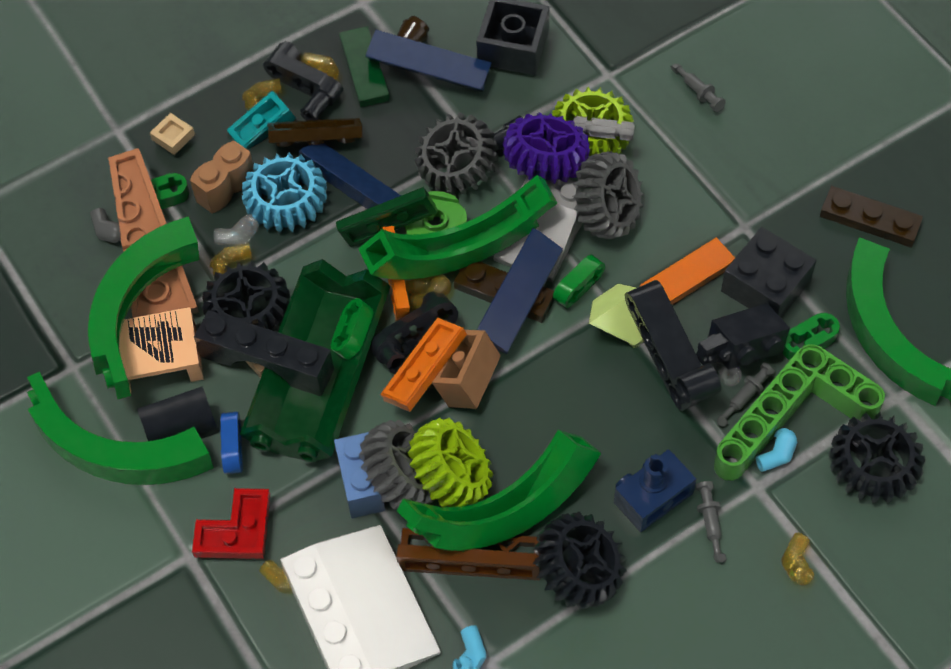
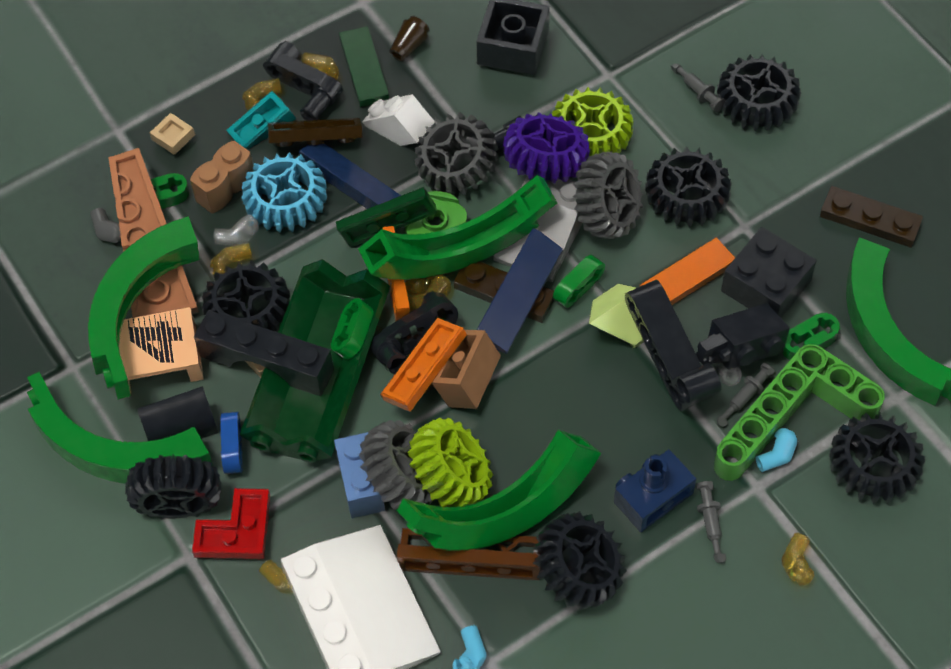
(173, 487): none -> black gear
(399, 119): none -> white slope
(428, 60): dark blue slope -> none
(606, 128): light grey axle -> none
(684, 177): none -> black gear
(759, 92): none -> black gear

